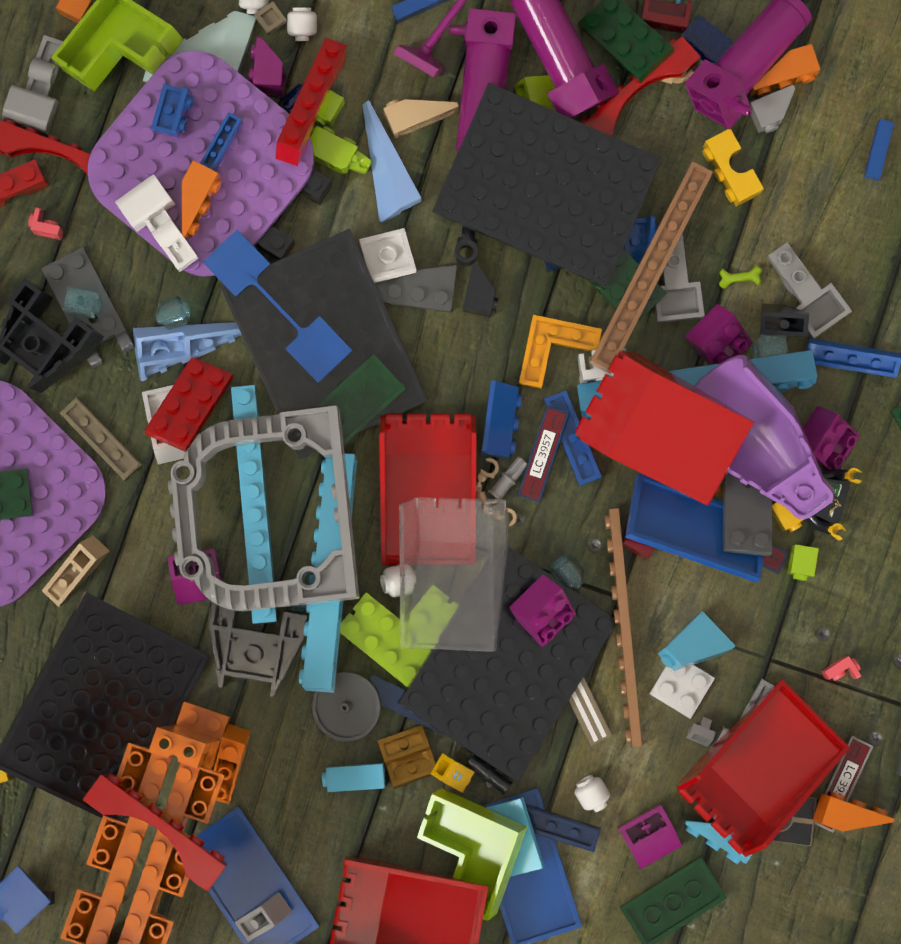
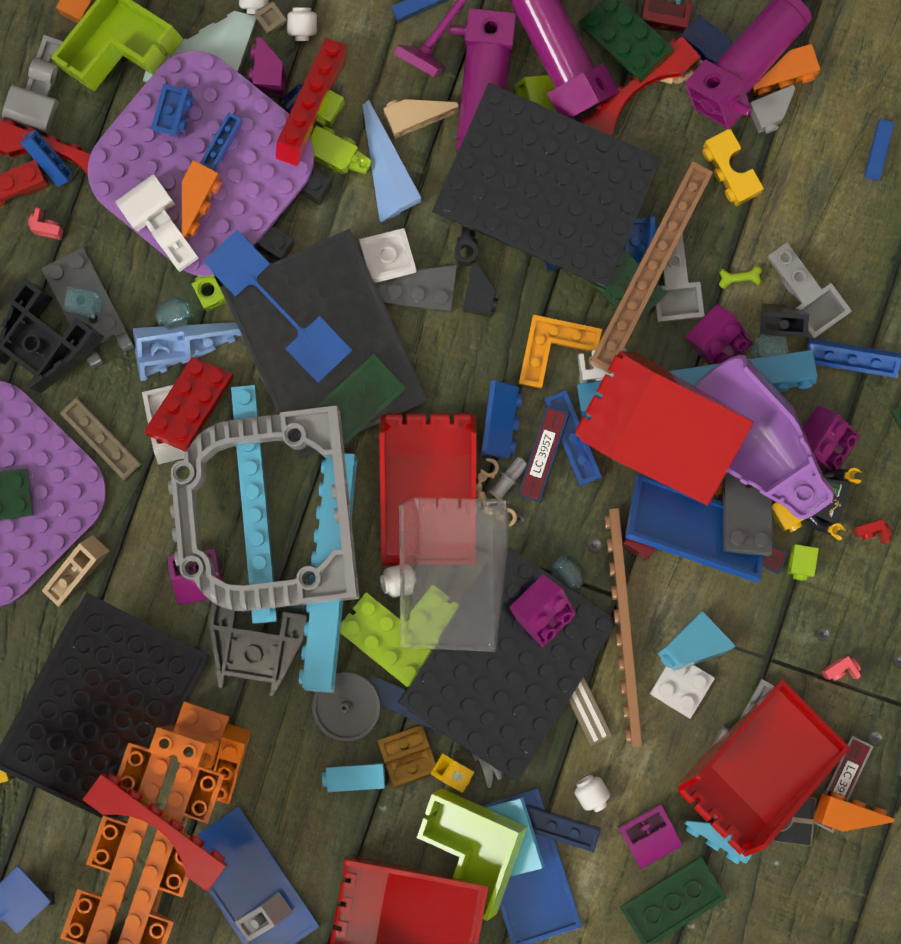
(46, 158): none -> blue piece
(209, 302): none -> lime brick
(489, 774): black pin -> none
(701, 733): light grey tile -> none
(868, 531): none -> red bracket

